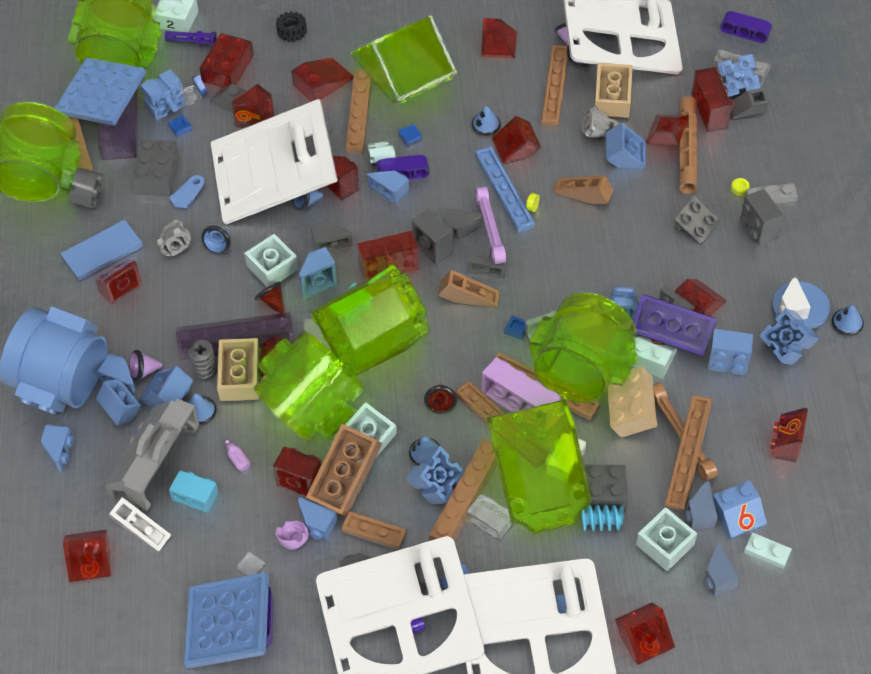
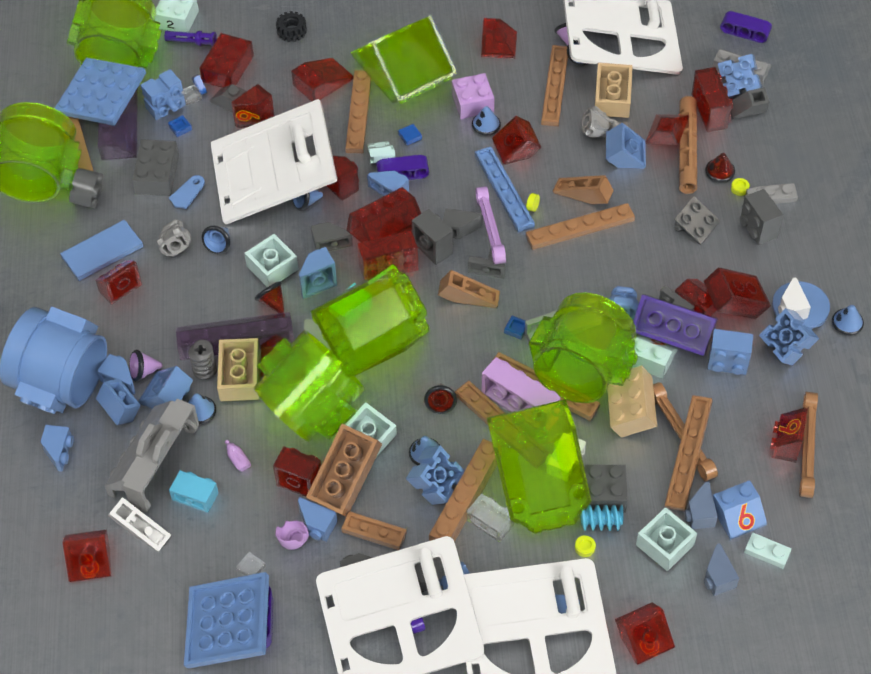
(384, 216): none -> clear red slope
(472, 95): none -> lavender brick
(580, 226): none -> medium nougat plate
(585, 546): none -> neon yellow tile
(720, 169): none -> clear red hat
(736, 293): none -> clear red brick
(807, 481): none -> medium nougat piece

